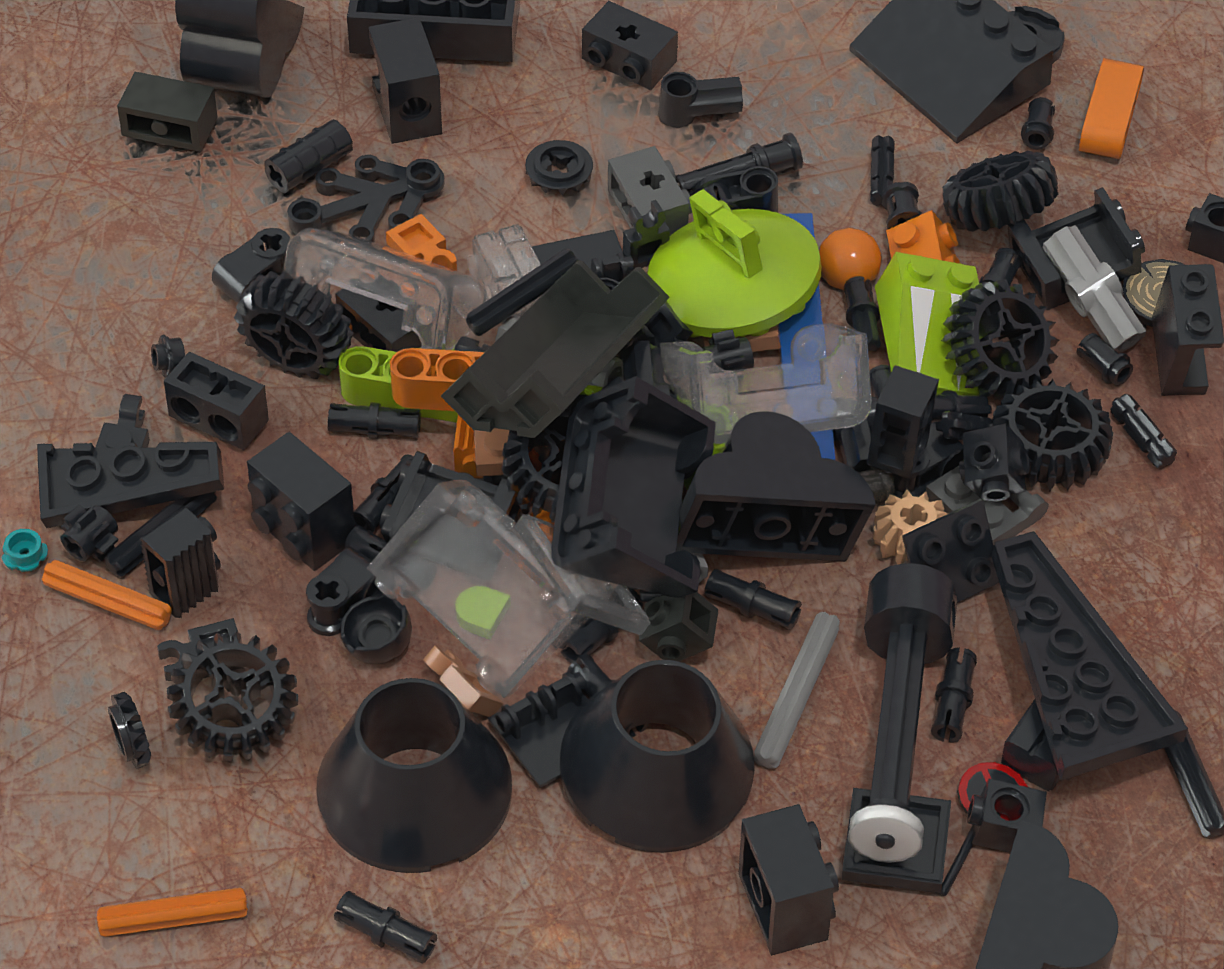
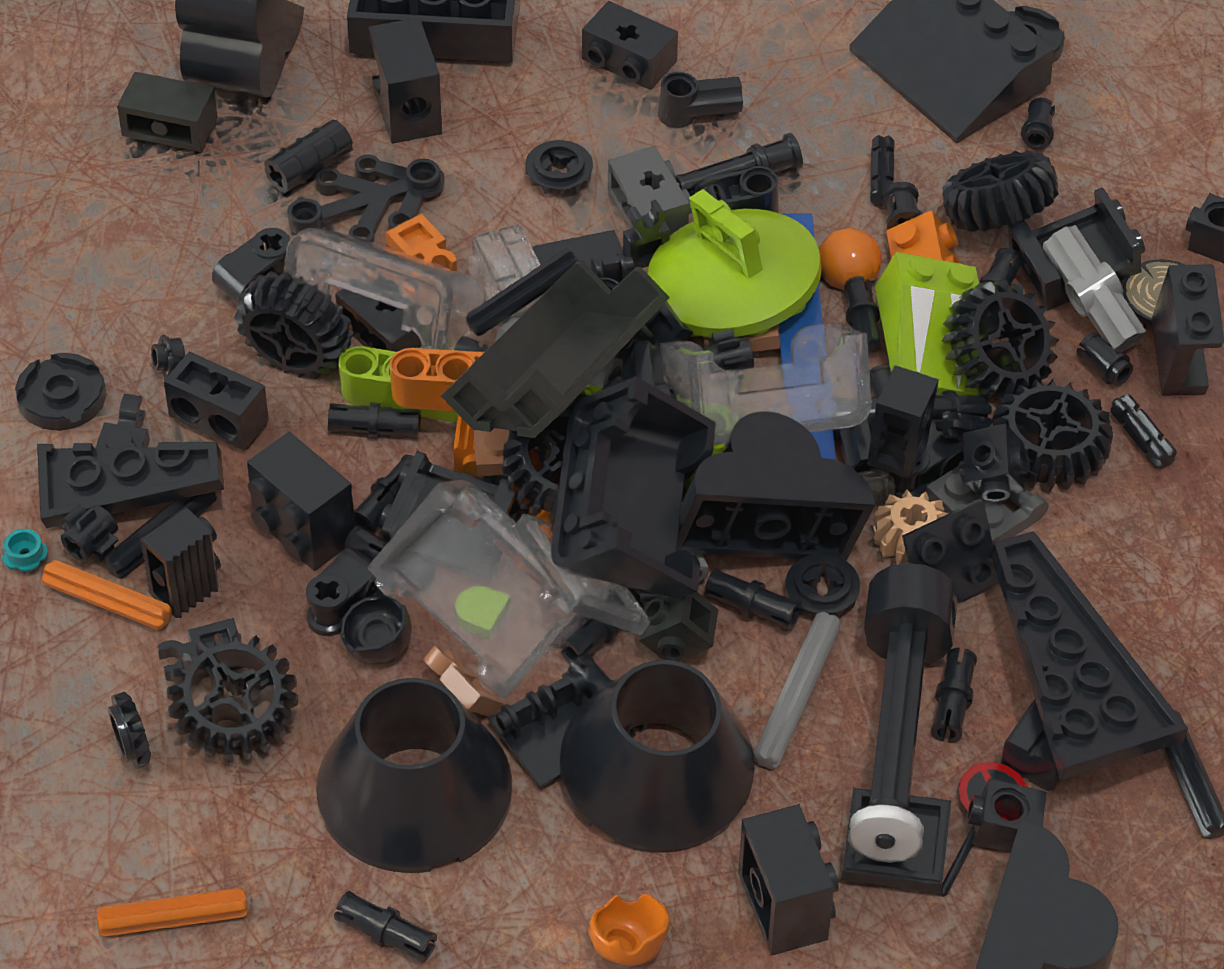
(61, 392): none -> black tile
(629, 930): none -> orange hair
(841, 581): none -> black gear
(1111, 108): orange beam -> none

